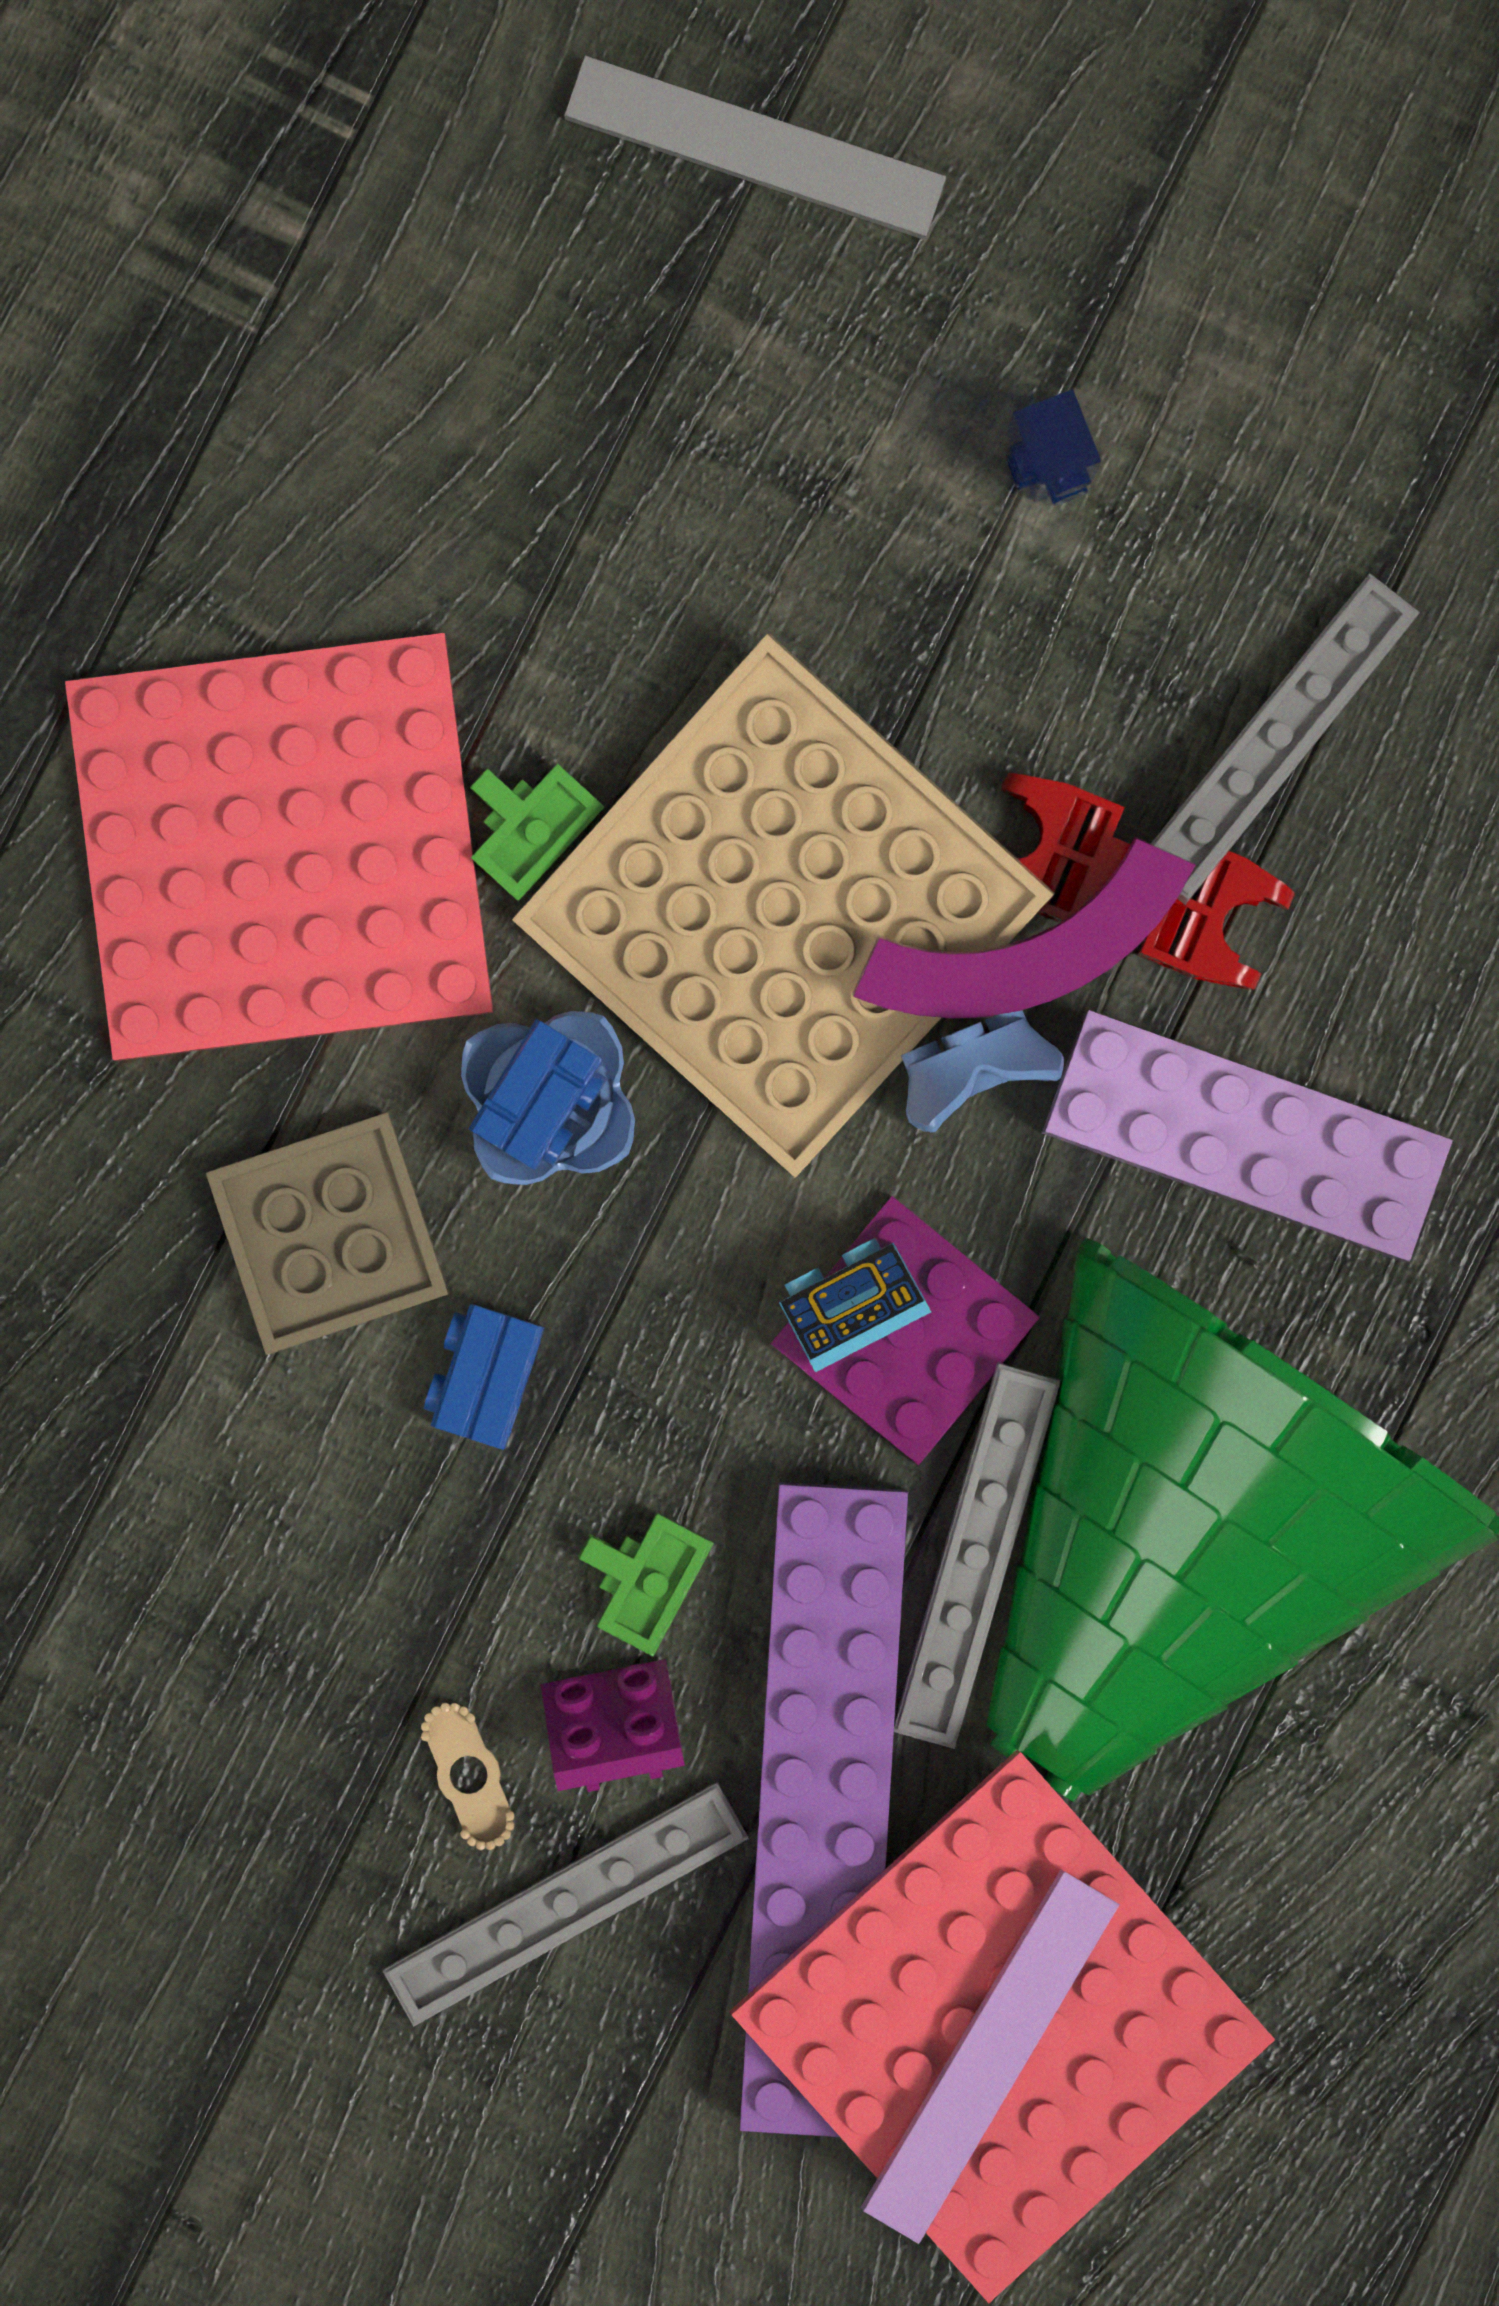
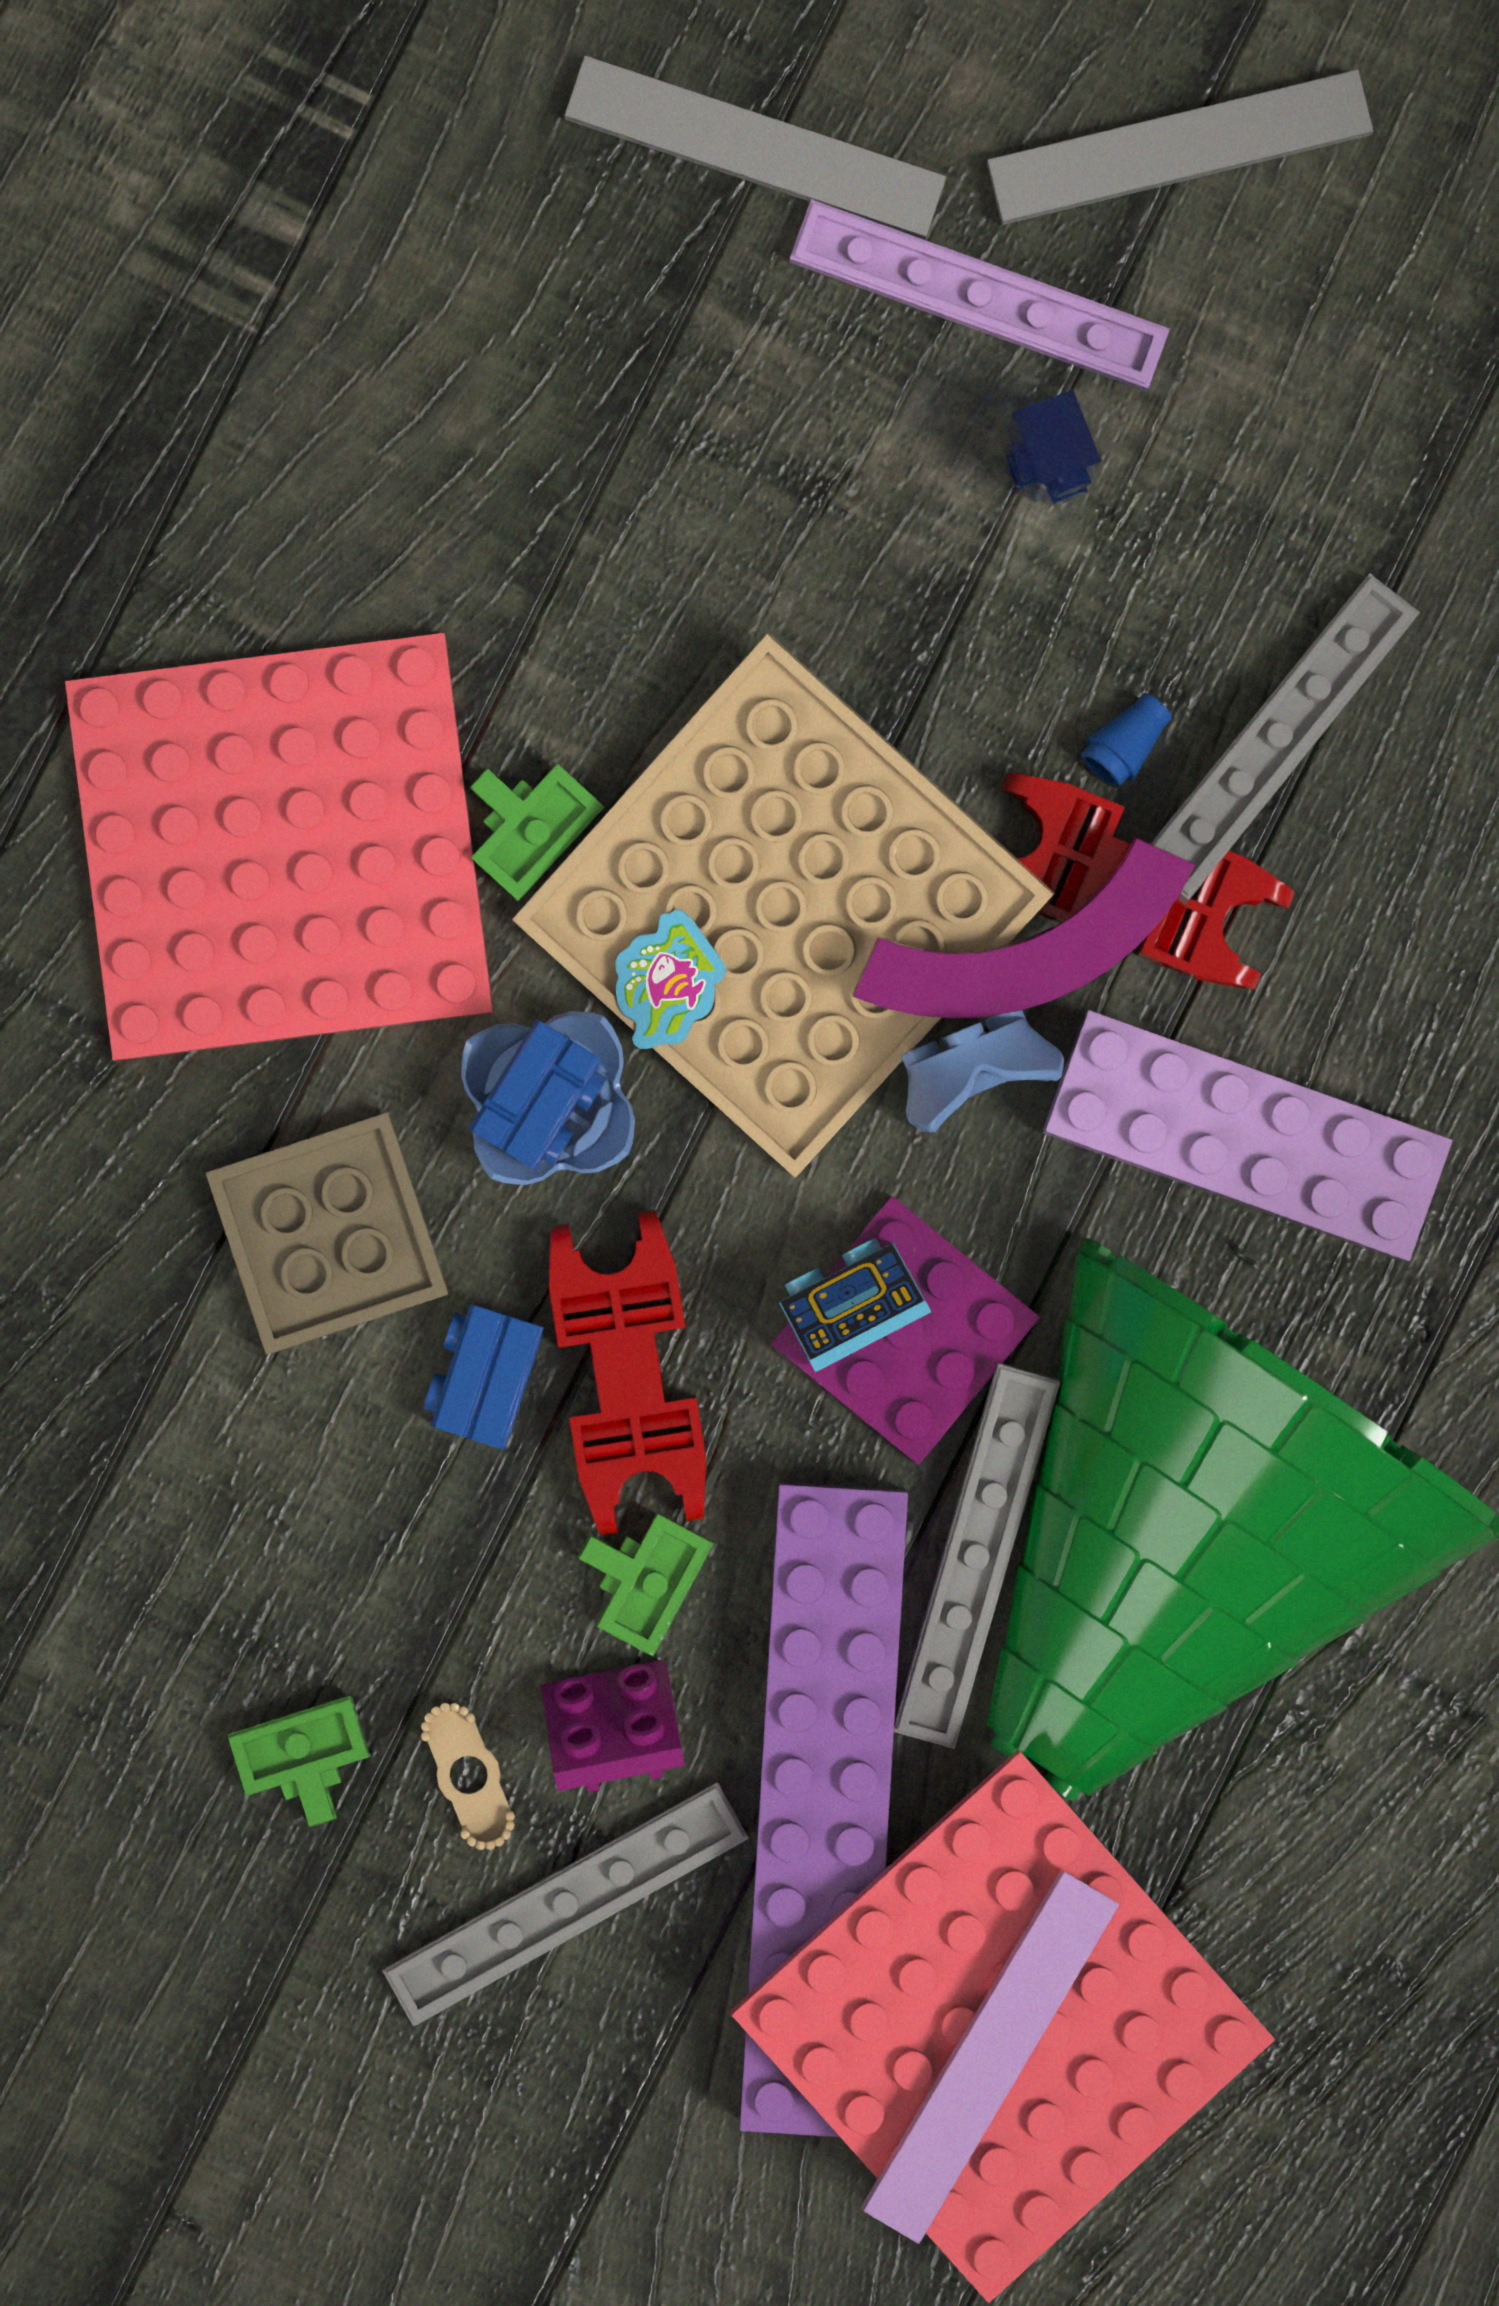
(301, 1755): none -> bright green hinge
(627, 1372): none -> red piece
(667, 980): none -> sticker
(979, 295): none -> lavender tile
(1124, 742): none -> blue cone
(1180, 147): none -> light grey tile

